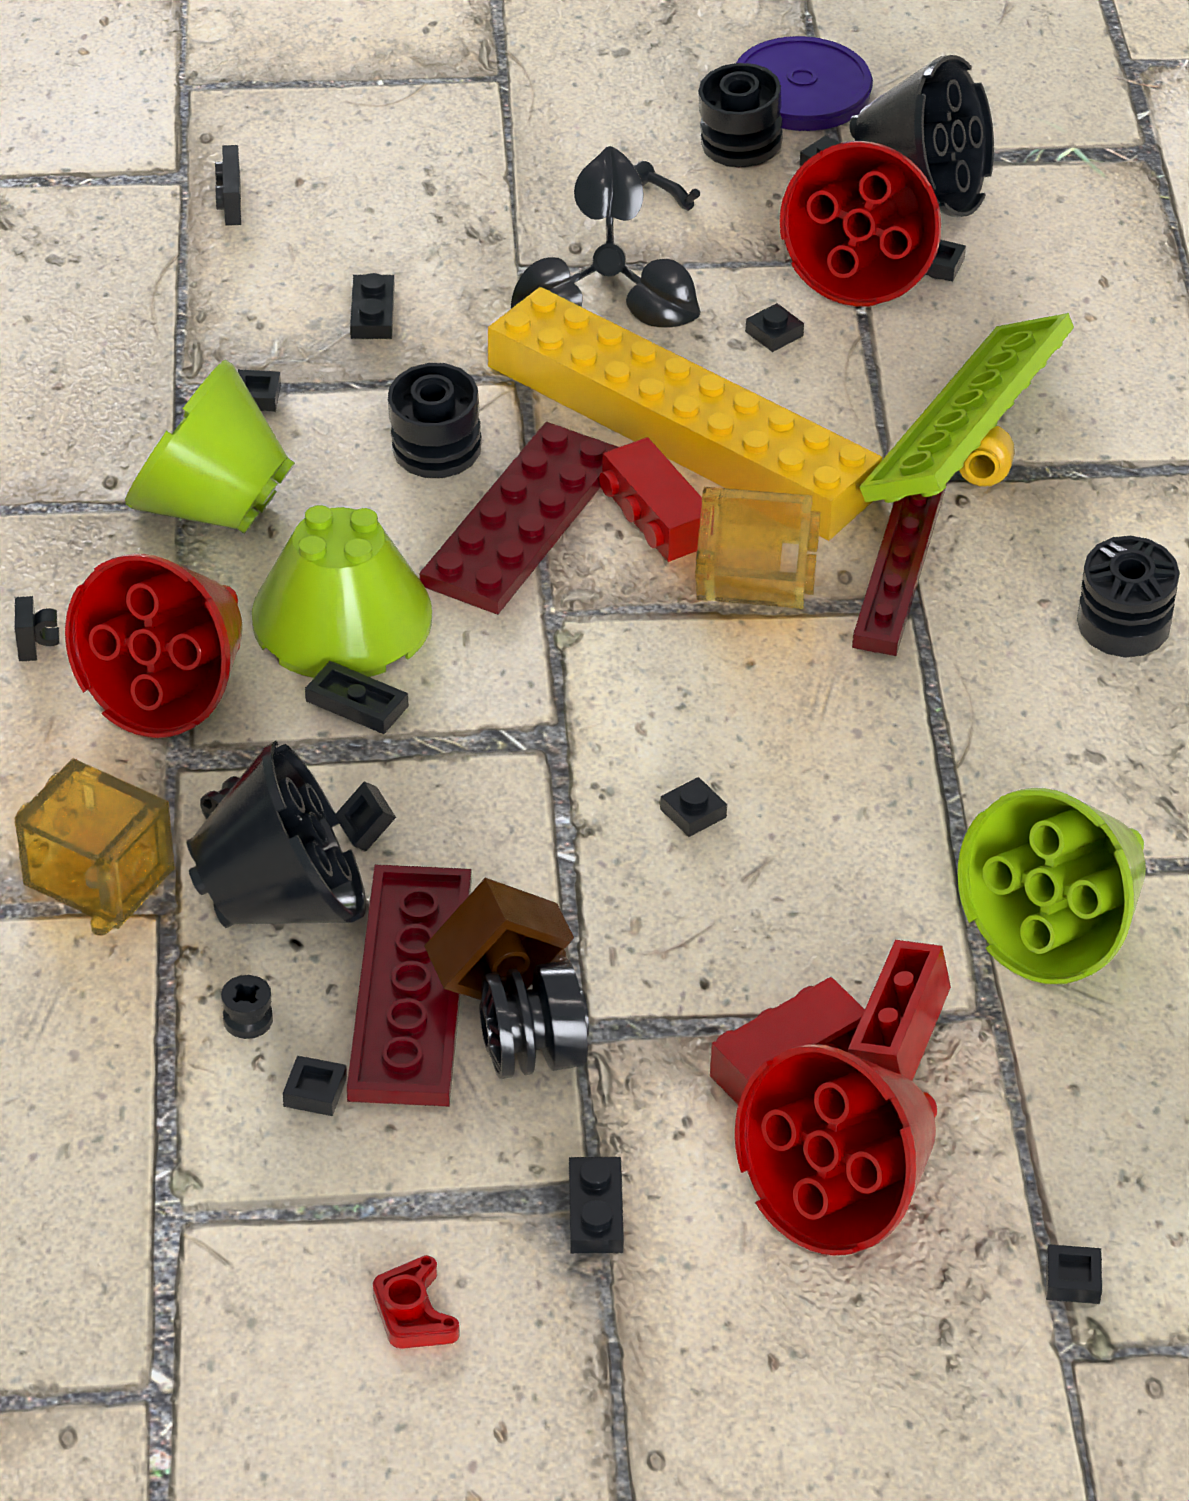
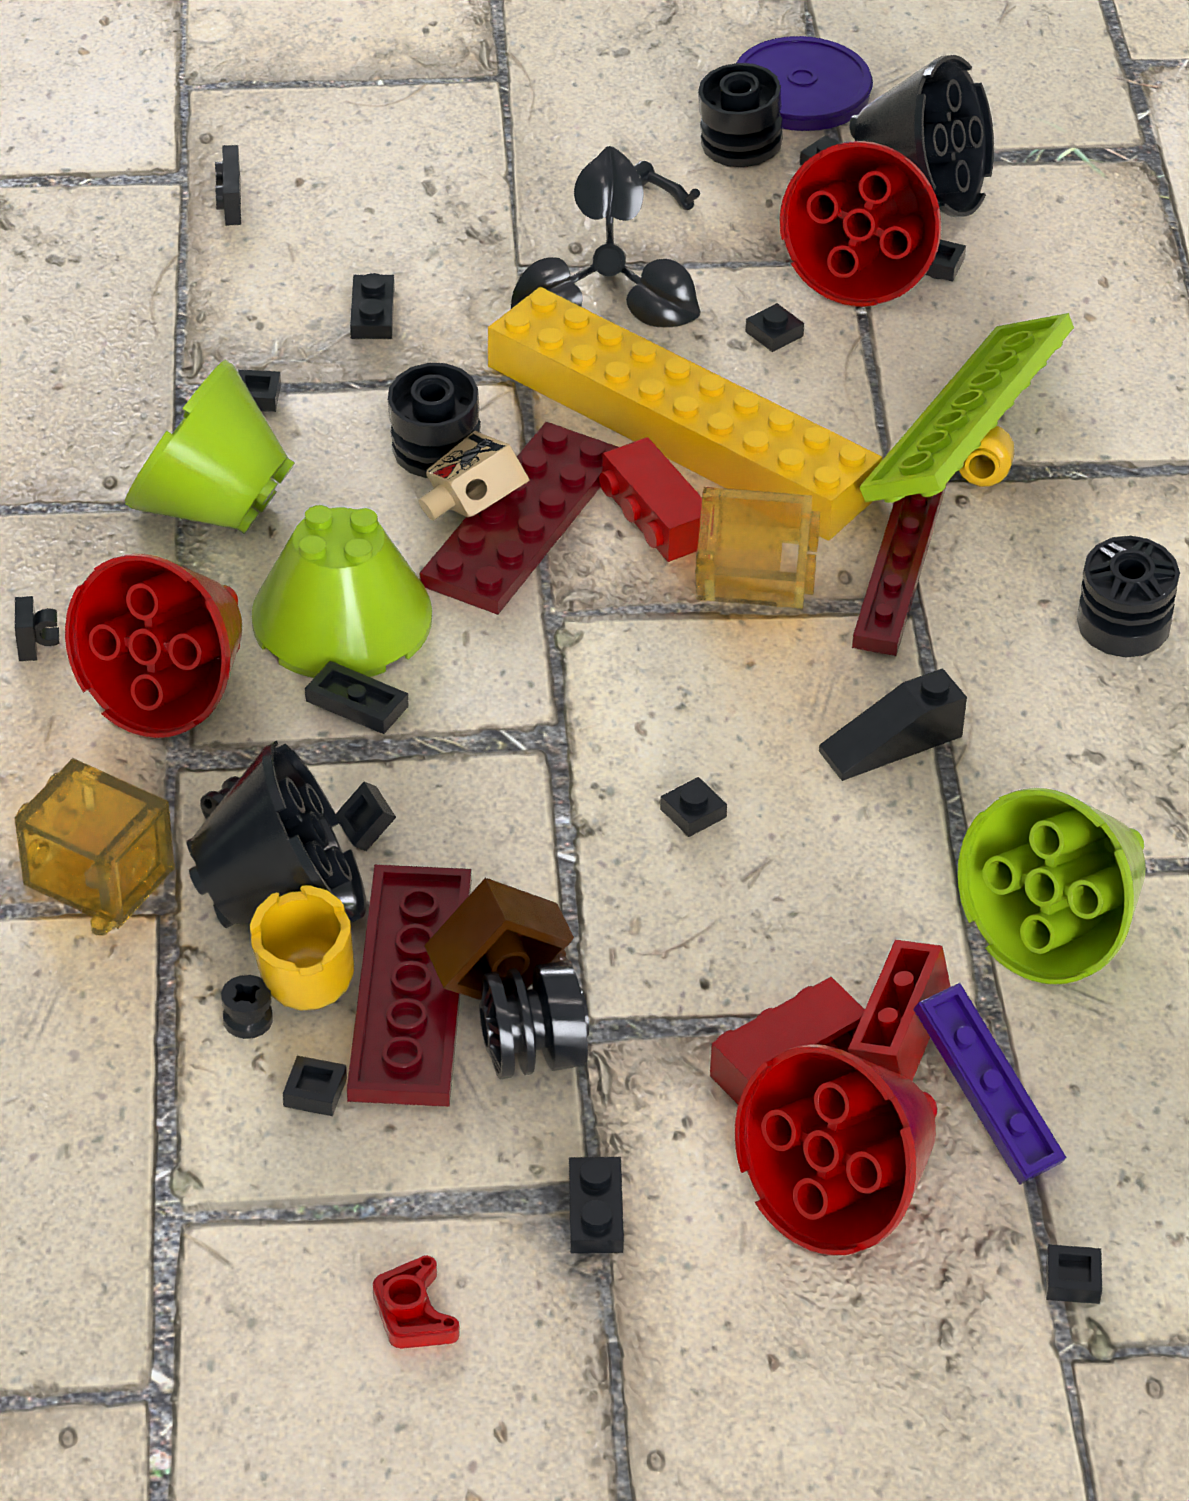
(303, 947): none -> yellow cylinder
(472, 477): none -> tan torso
(900, 724): none -> black slope
(989, 1083): none -> dark purple tile

